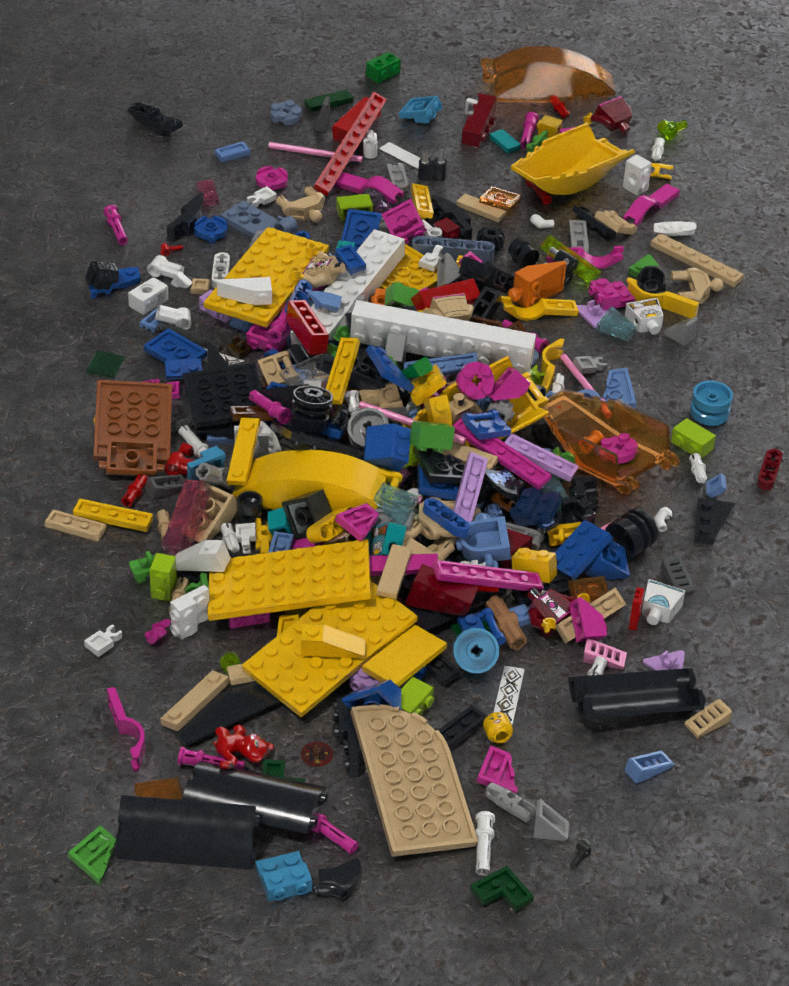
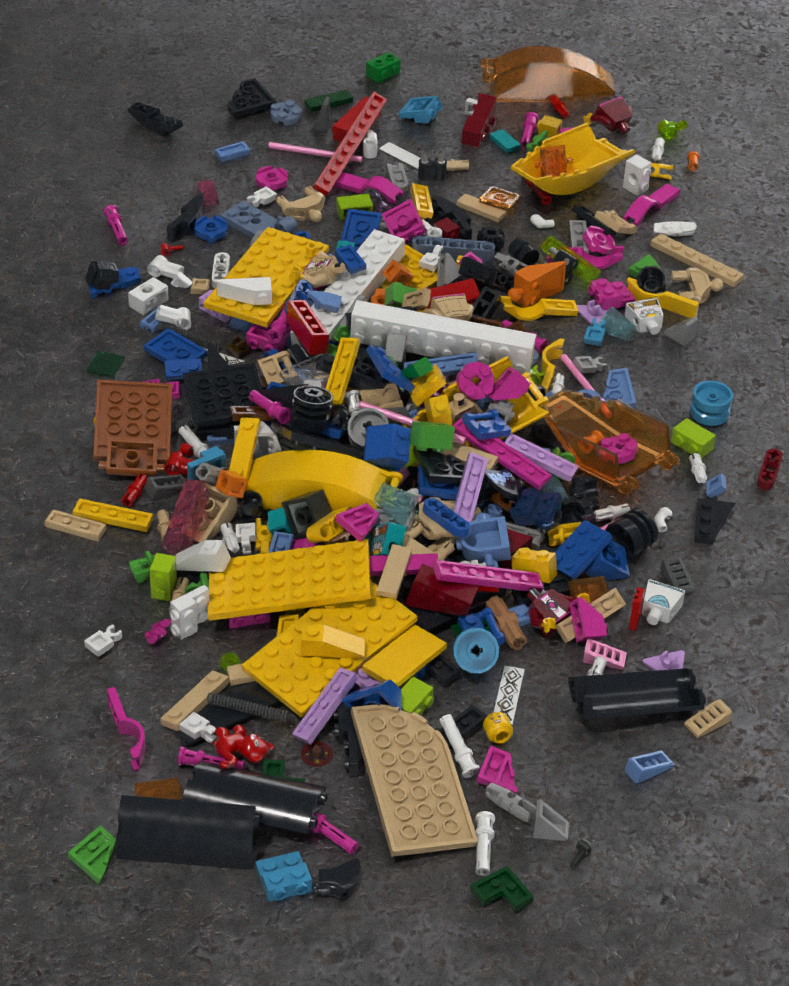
(198, 726): none -> white plate
(221, 698): none -> dark grey piece
(231, 483): none -> orange brick
(250, 99): none -> black plate
(325, 705): none -> lavender plate
(398, 273): none -> orange brick
(417, 299): none -> tan plate
(454, 165): none -> tan pin
(462, 753): none -> white pin
(509, 263): none -> light grey hinge
(553, 161): none -> clear orange plate
(595, 333): none -> dark azure plate
(598, 240): none -> dark pink plate
(611, 512): none -> white axle
(693, 158): none -> orange pin

